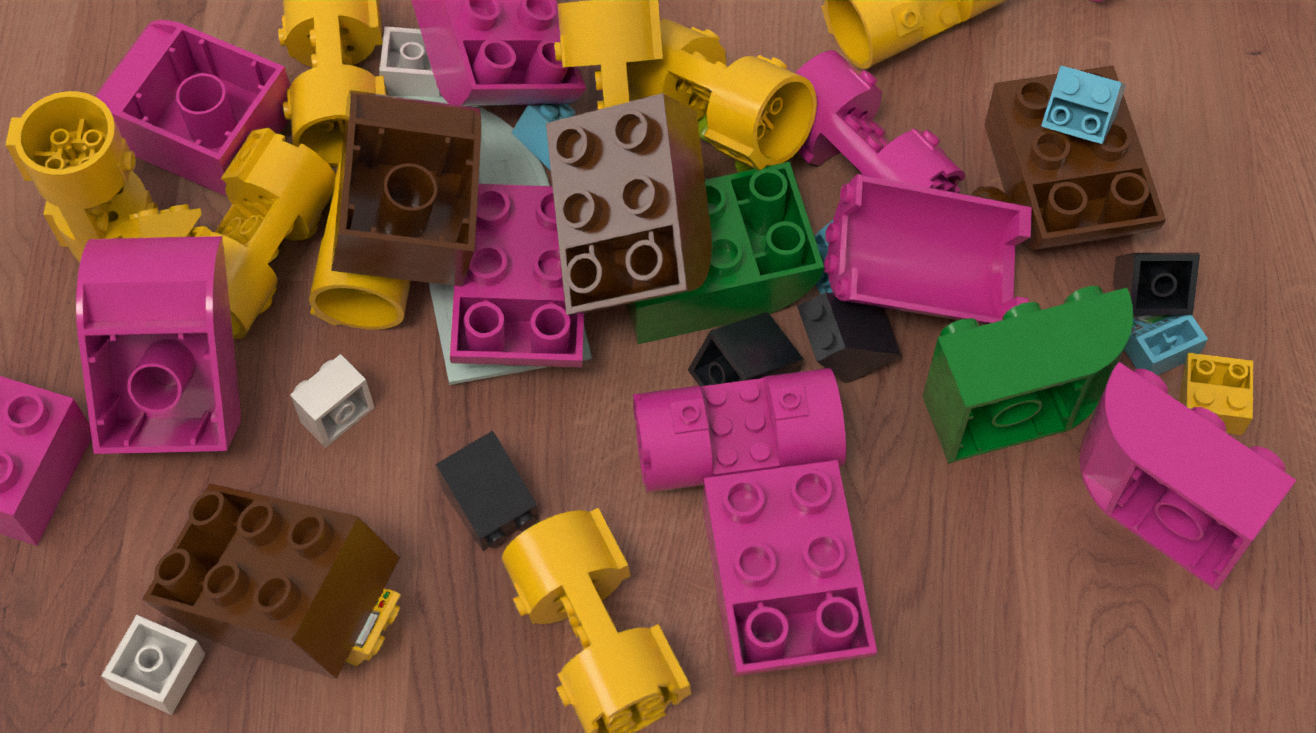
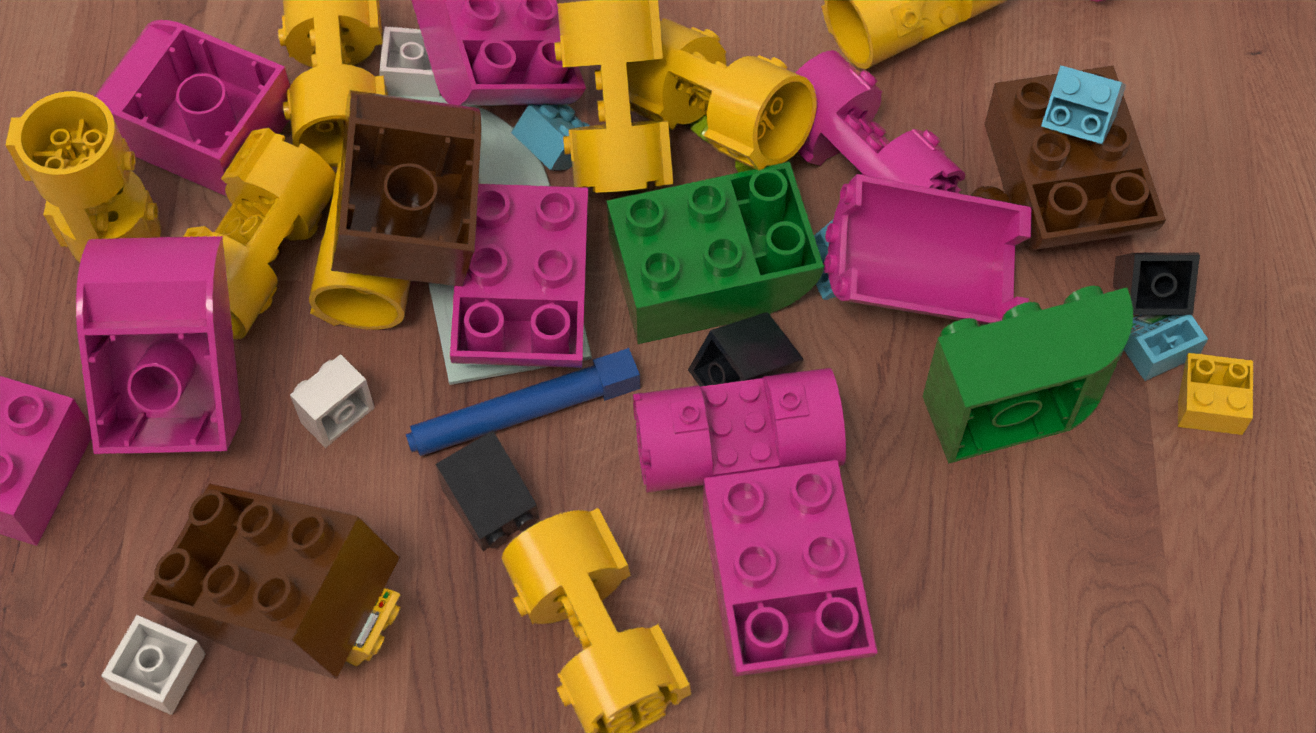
(171, 222): yellow slope -> none
(608, 377): none -> blue brick
(629, 203): reddish brown brick -> none
(849, 336): black slope -> none
(1178, 475): dark pink brick -> none

